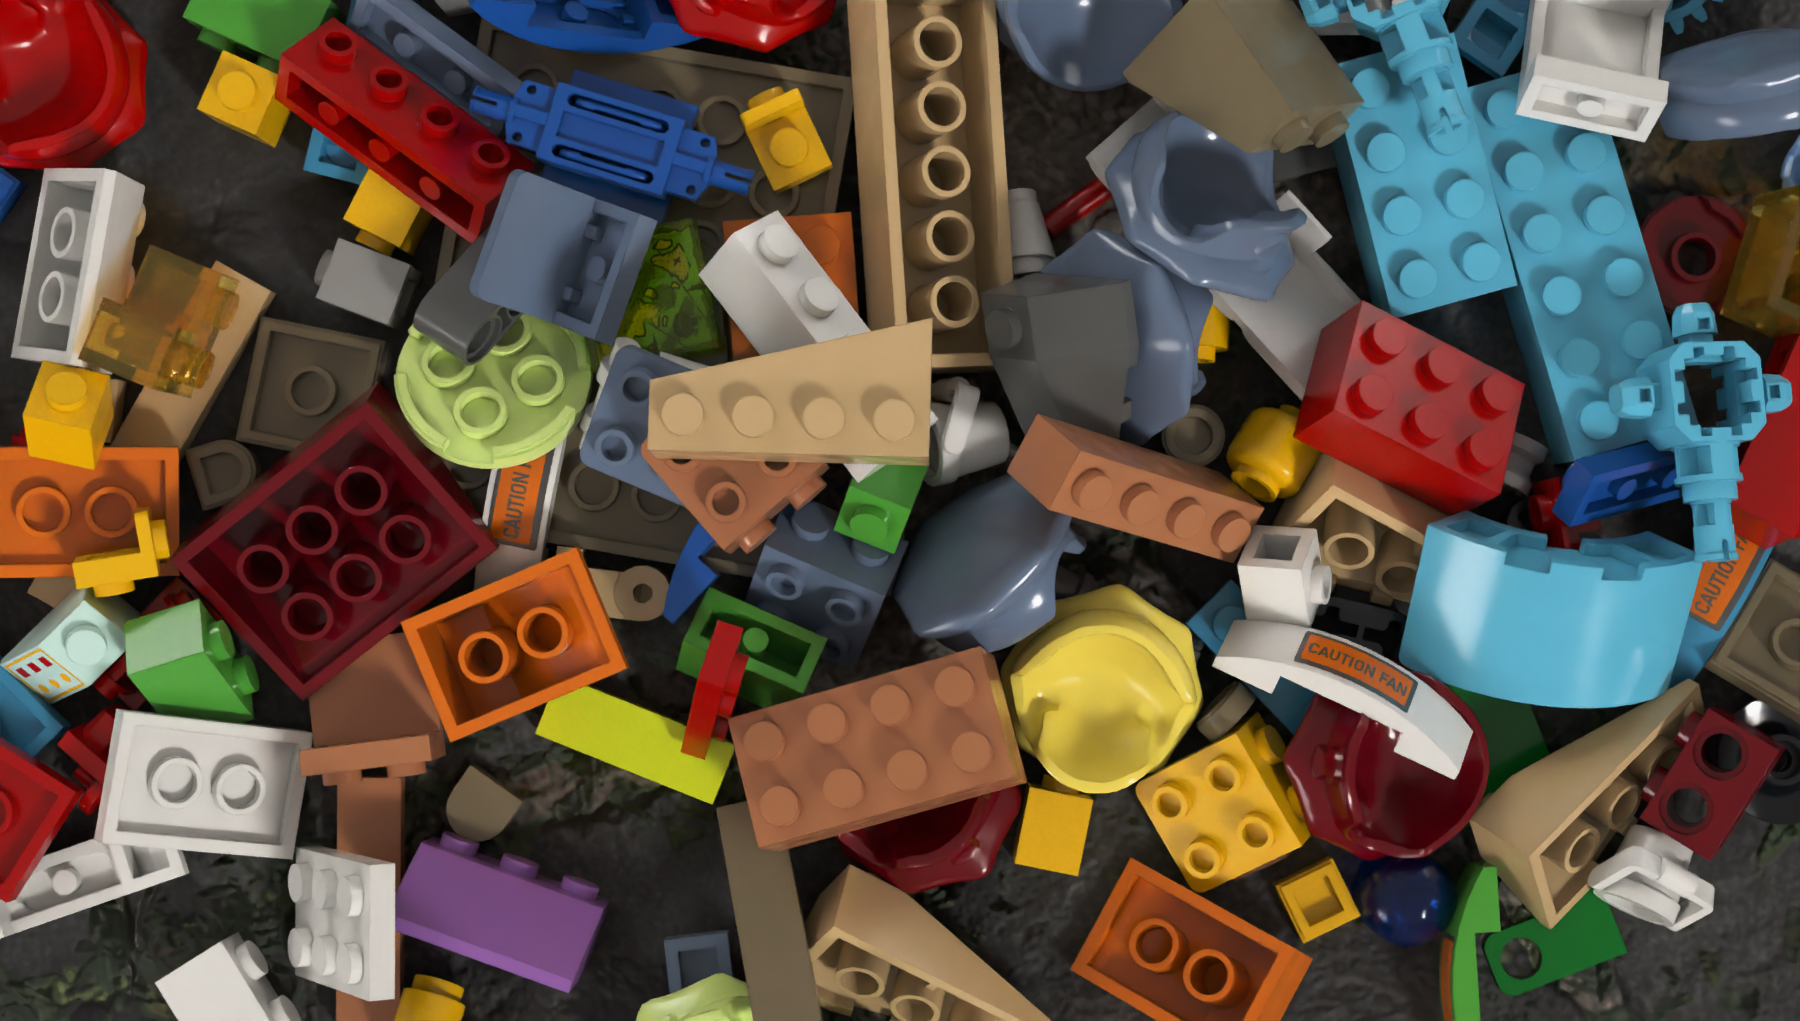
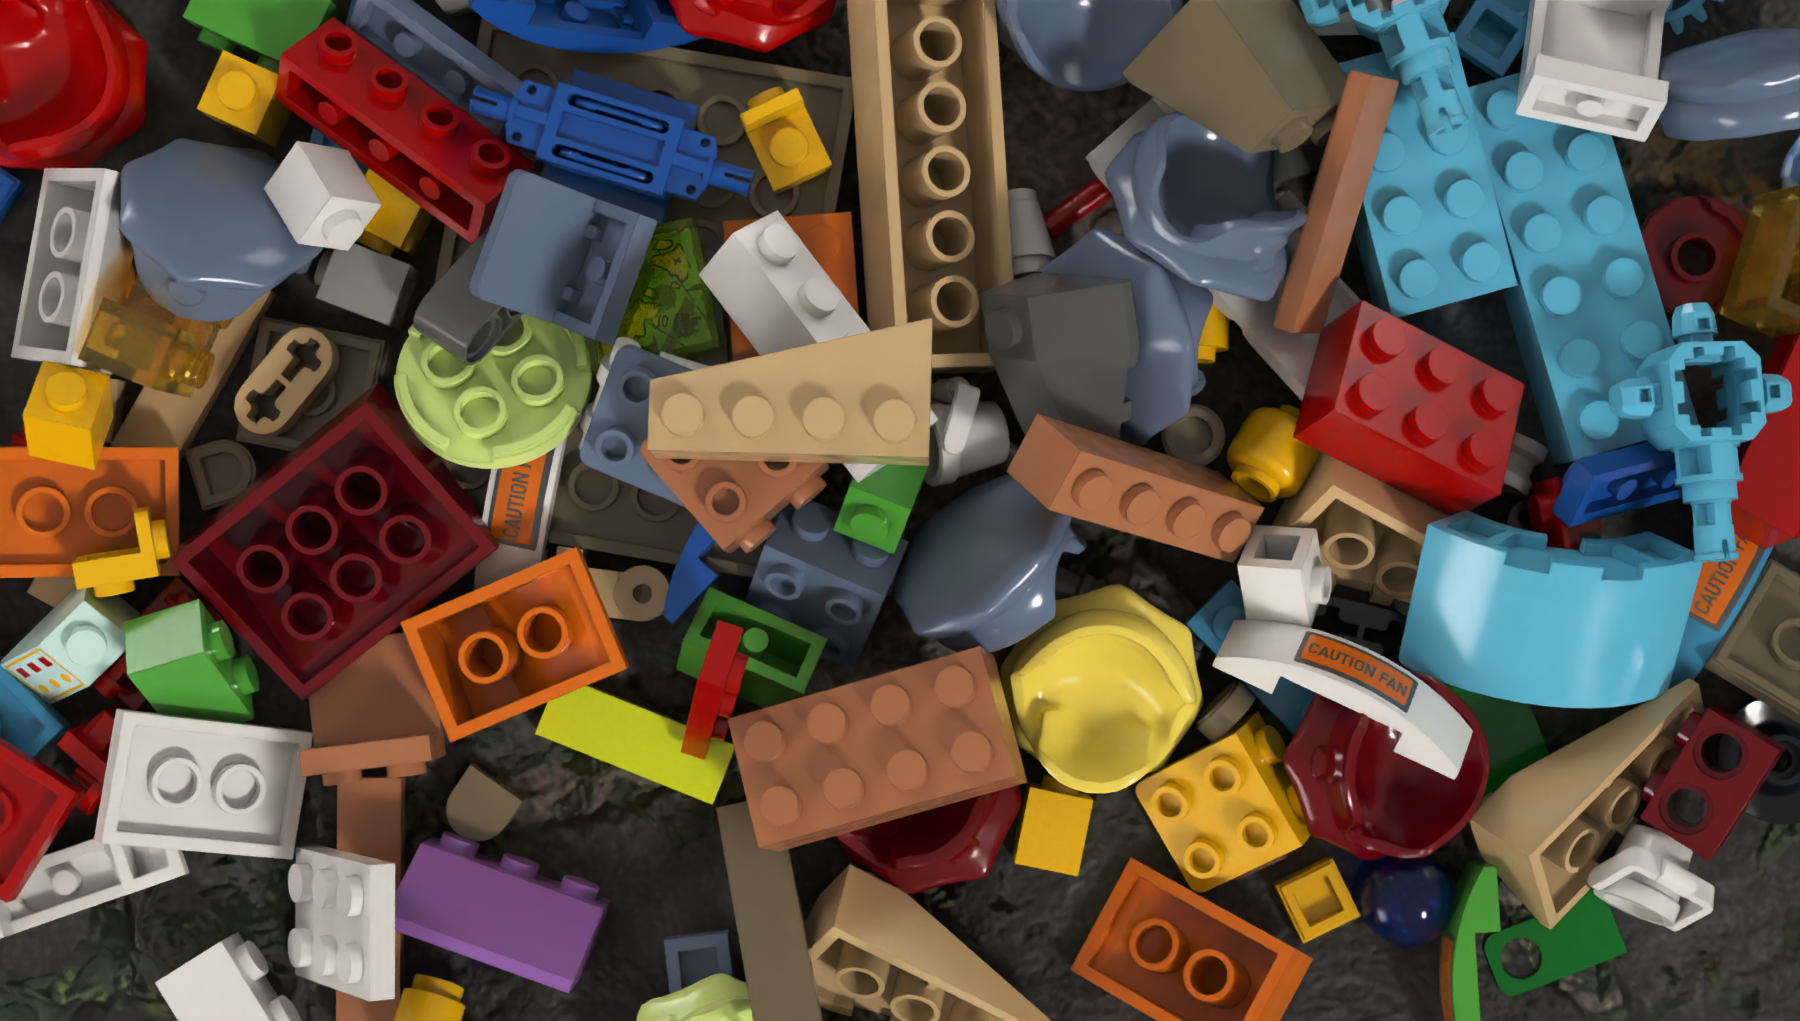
(207, 228): none -> sand blue piece
(275, 371): none -> tan beam
(322, 196): none -> white brick
(1335, 202): none -> nougat tile

